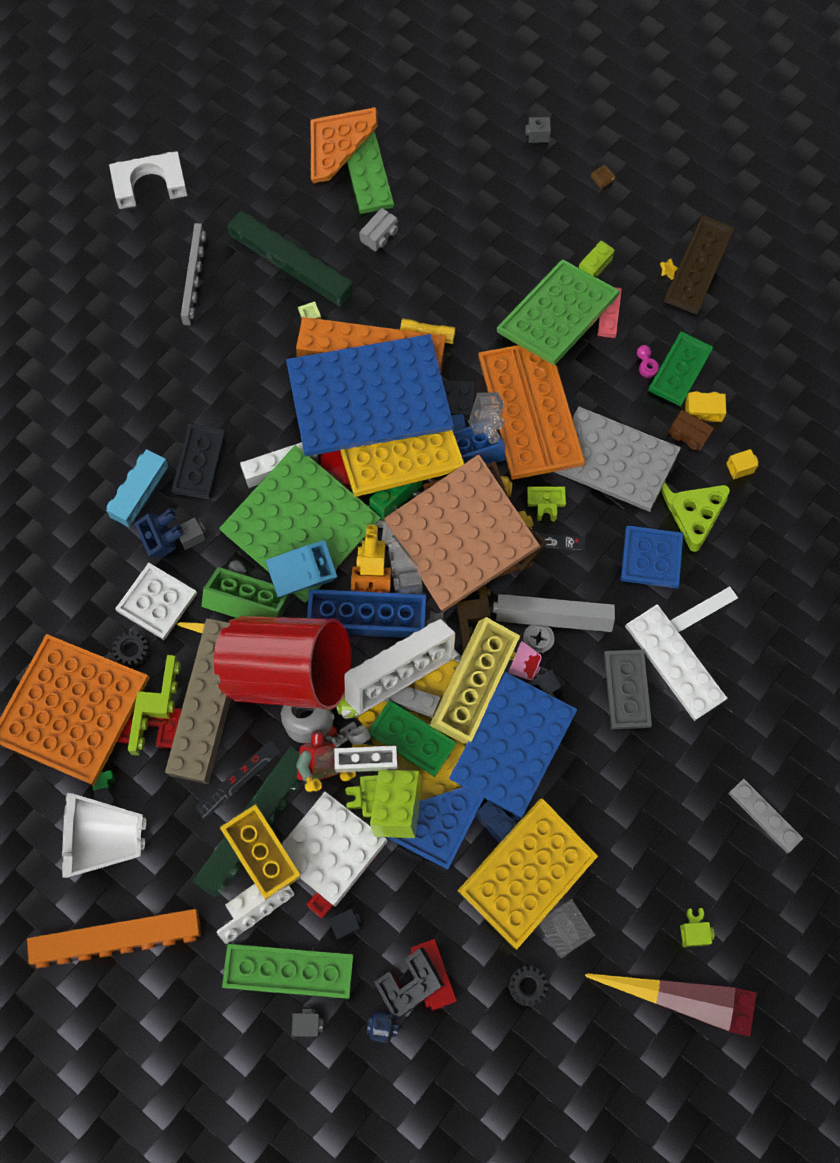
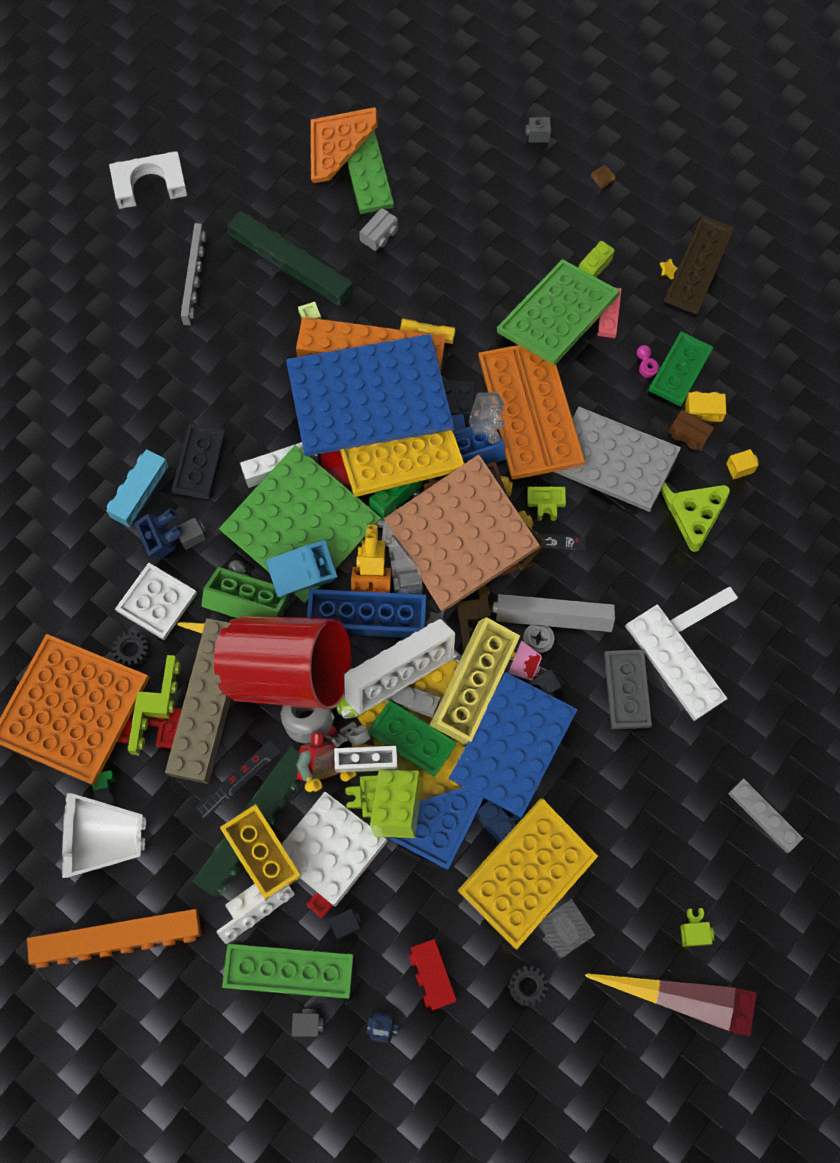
(403, 999): black plate -> none
(652, 556): blue plate -> none

